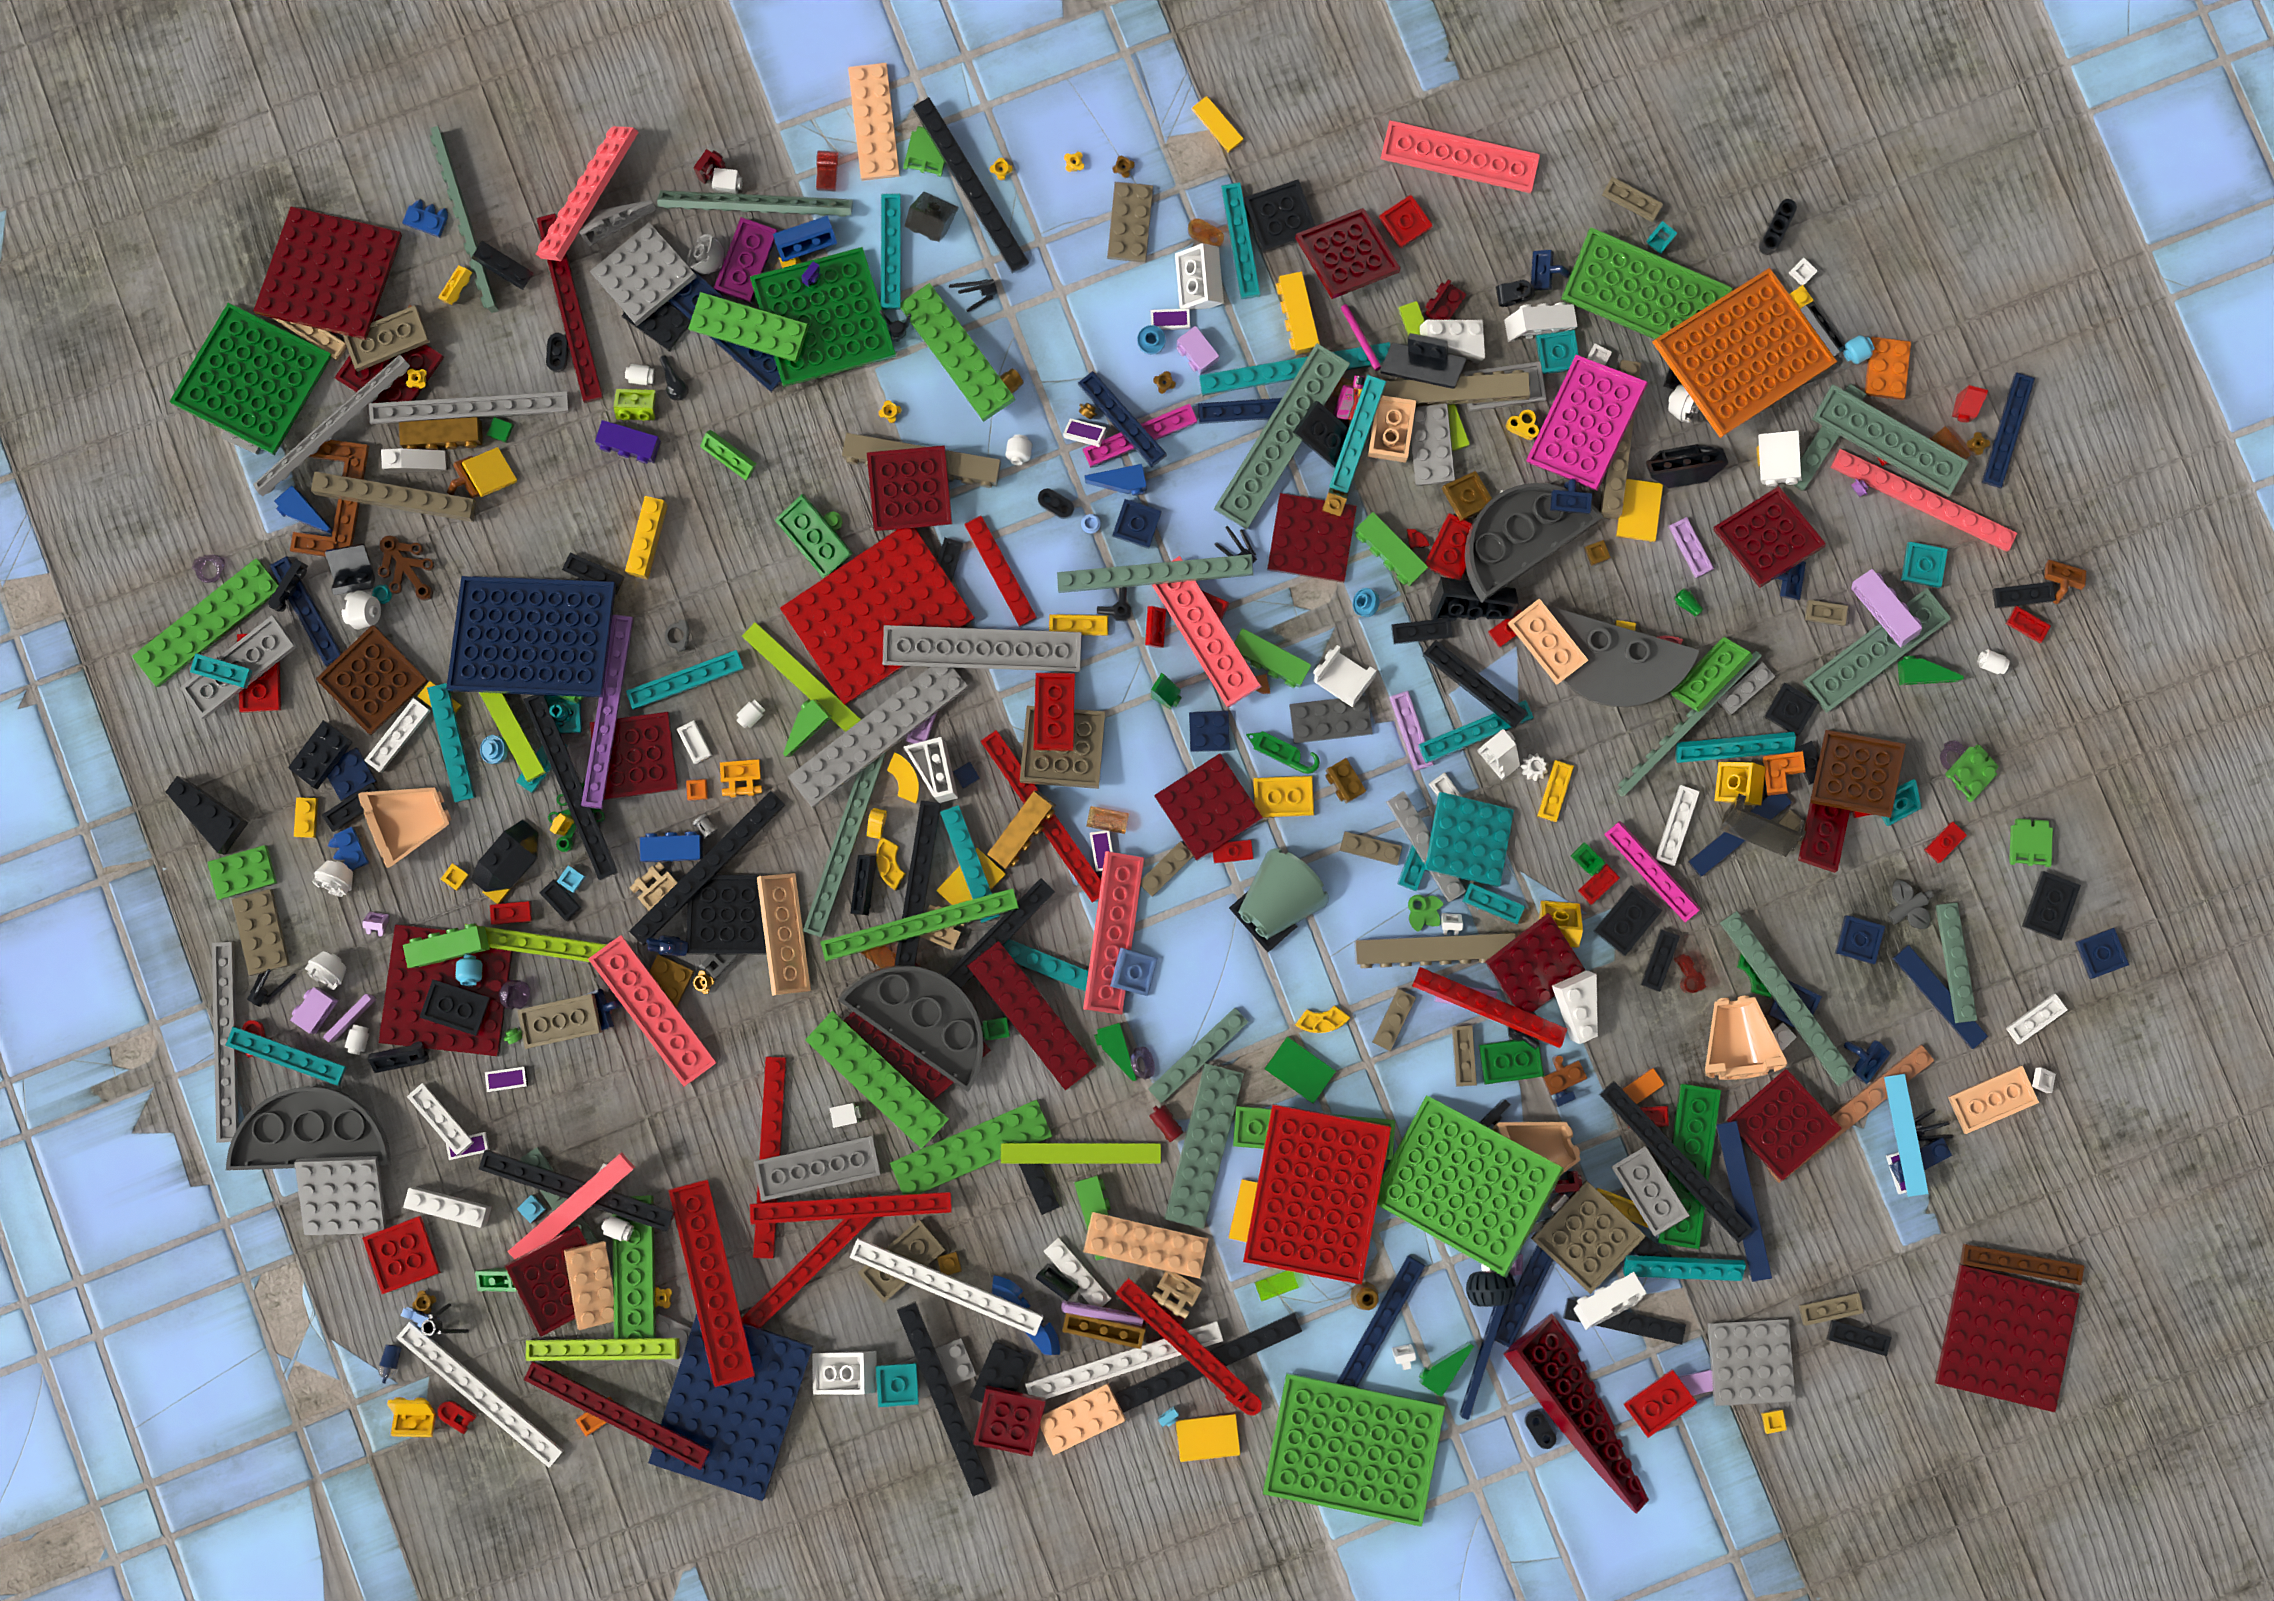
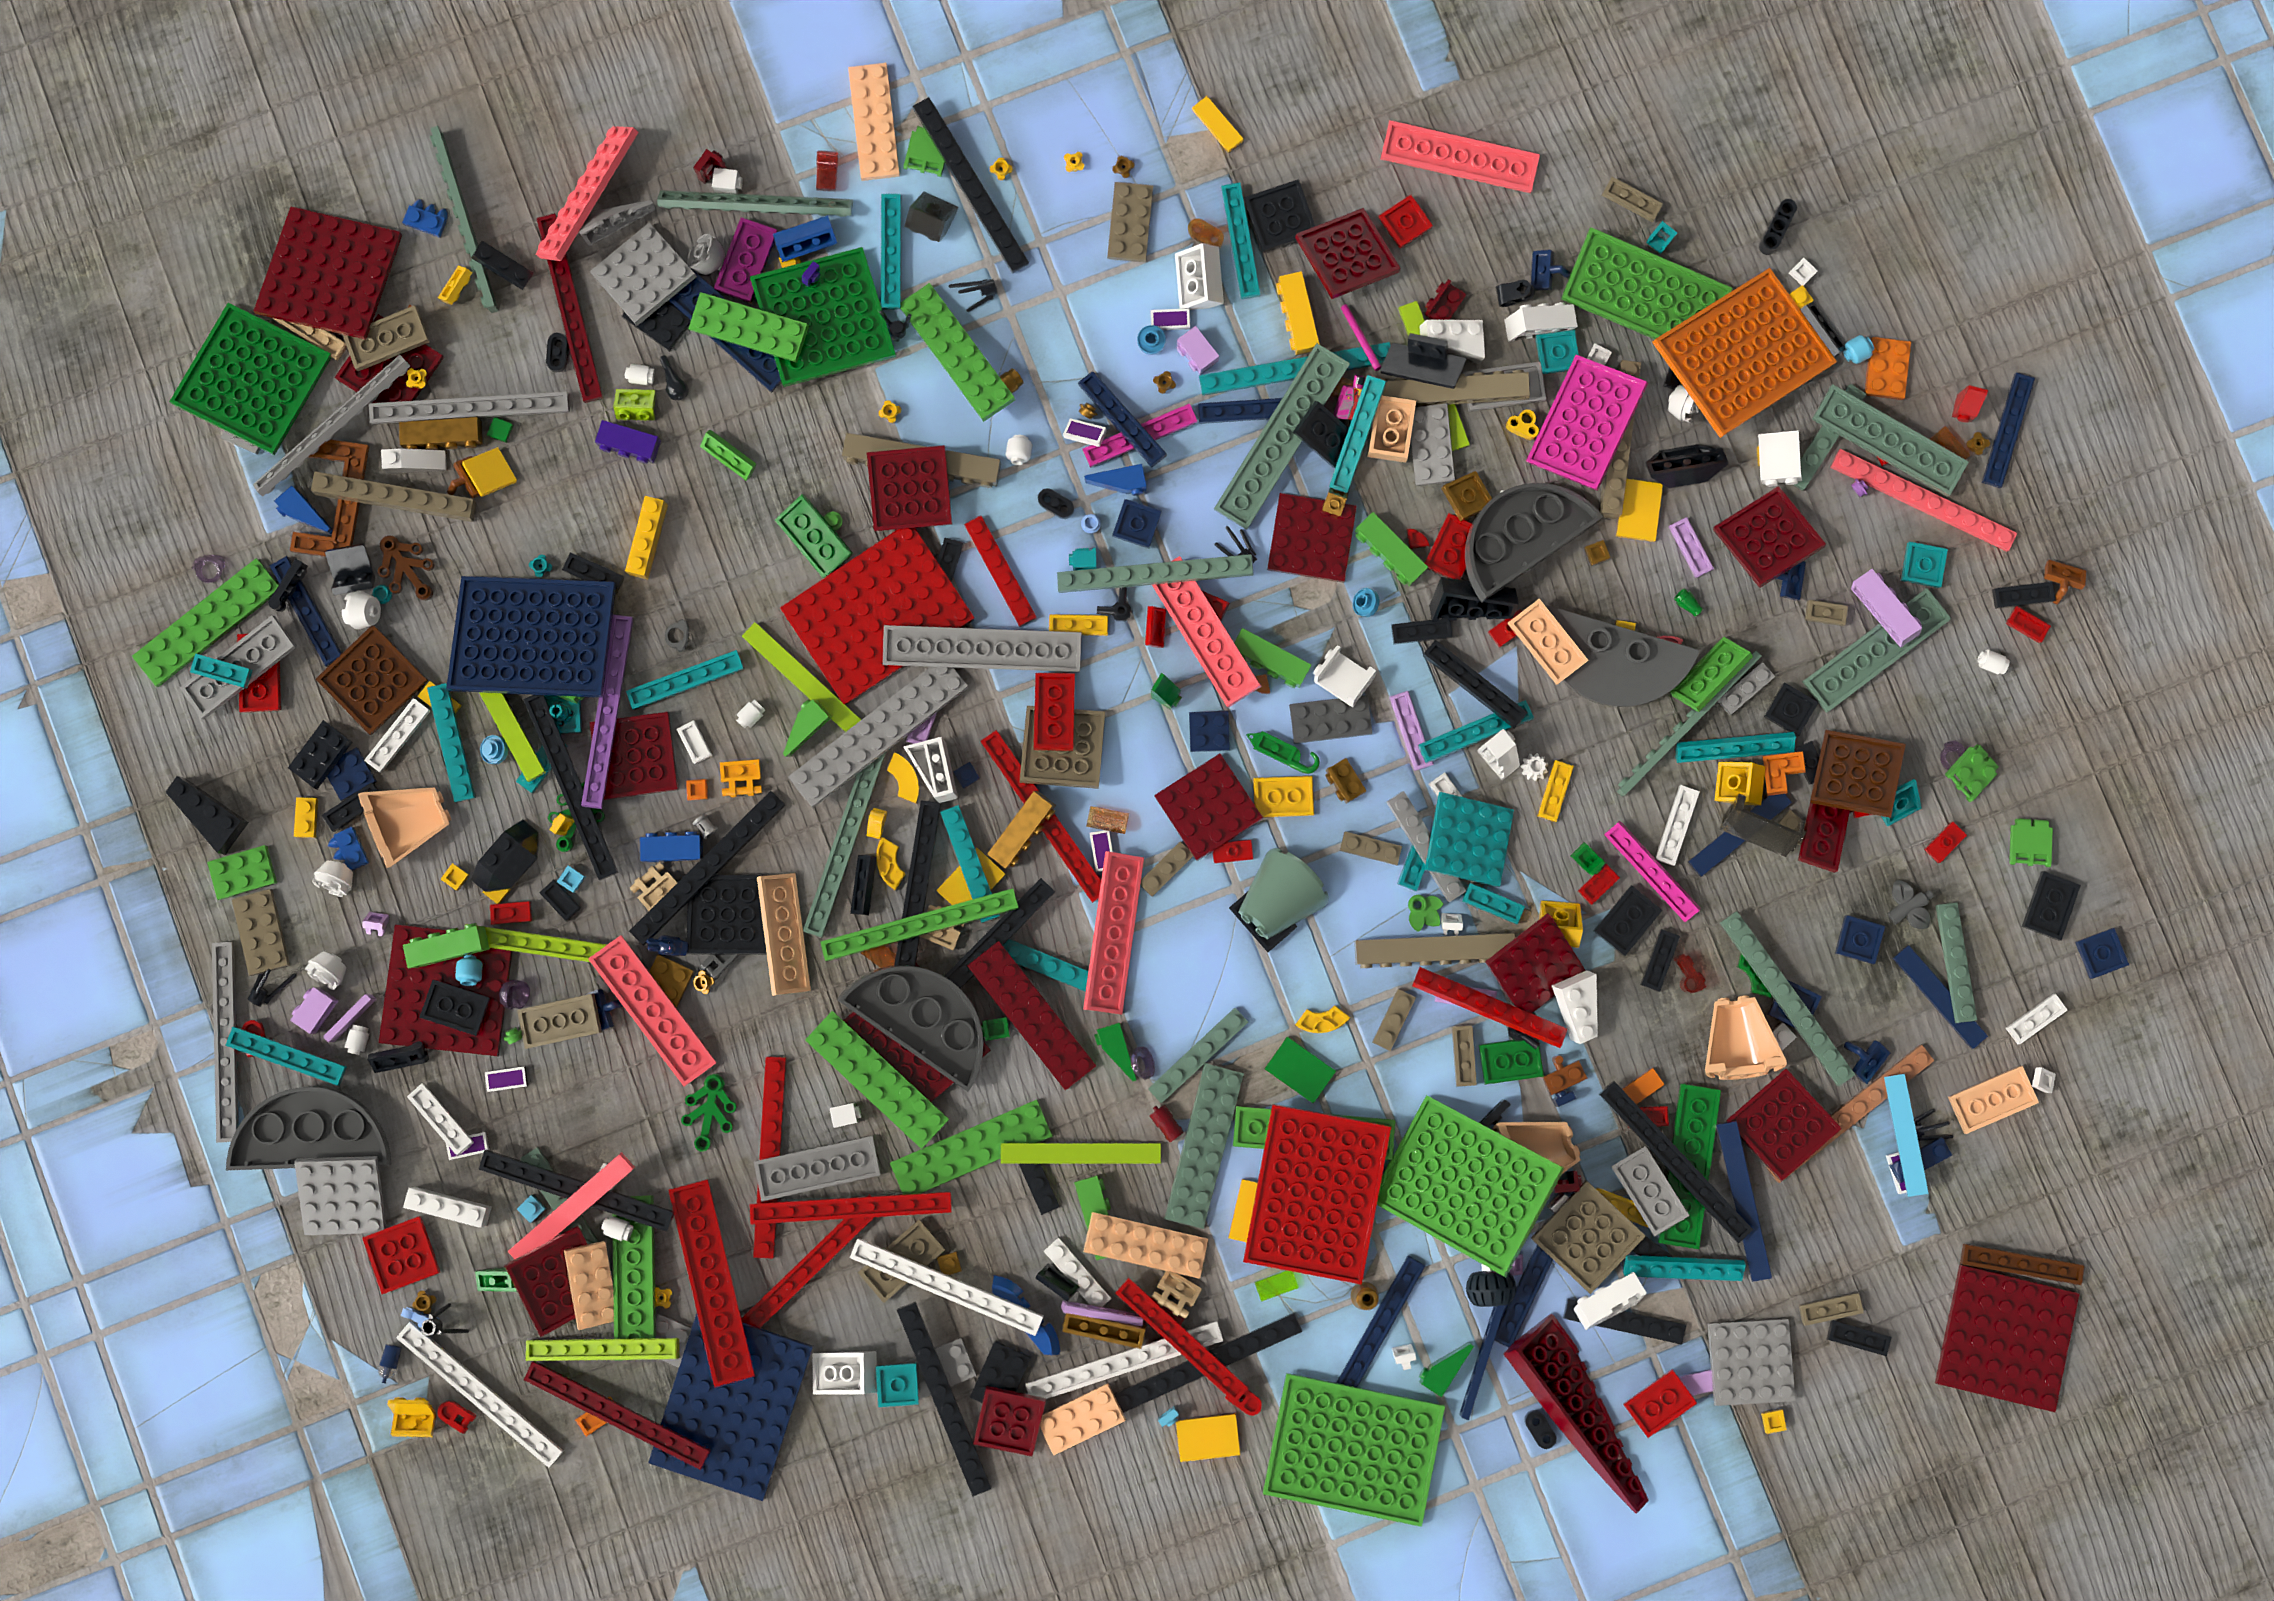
(541, 559): none -> teal plate
(710, 1109): none -> green plant
(1083, 559): none -> teal window
(1133, 972): medium blue tile -> none
(1571, 500): dark blue plate -> none
(1920, 671): green slope -> none

